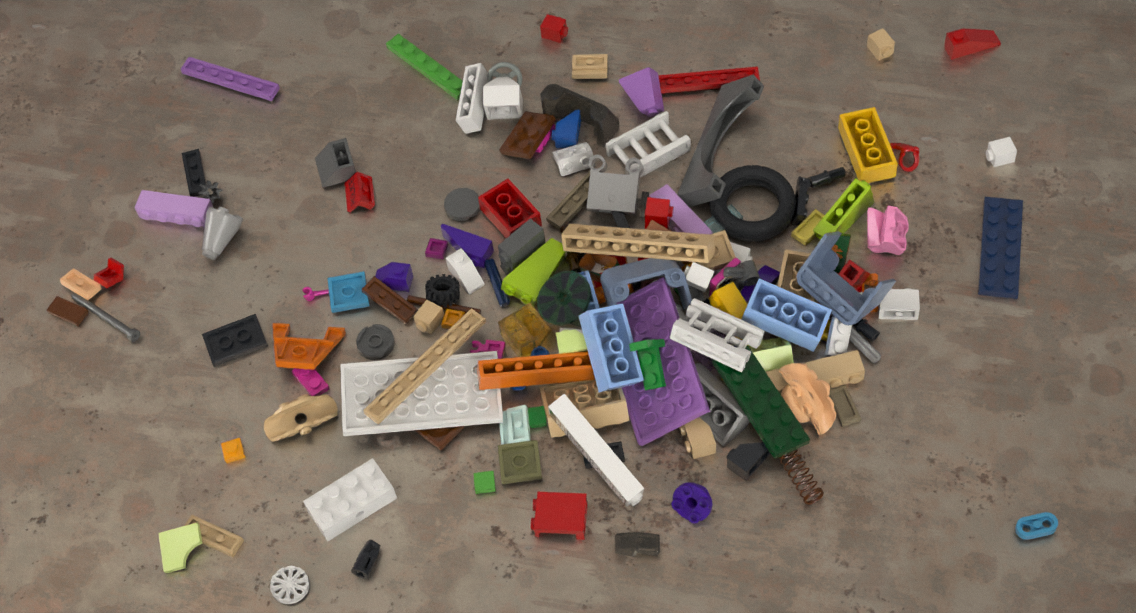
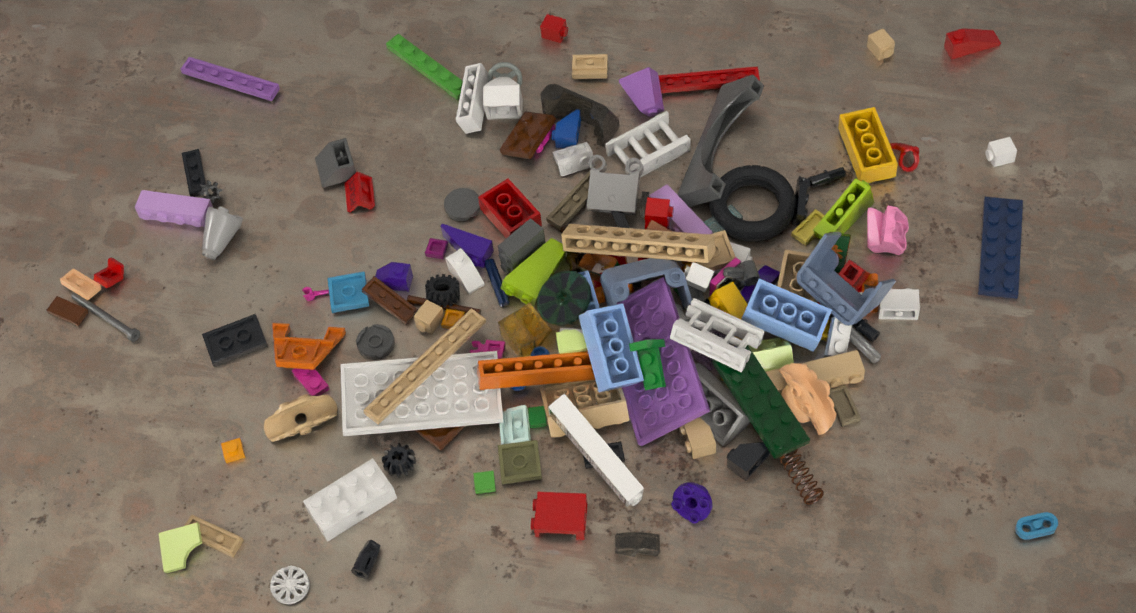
(404, 455): none -> black gear

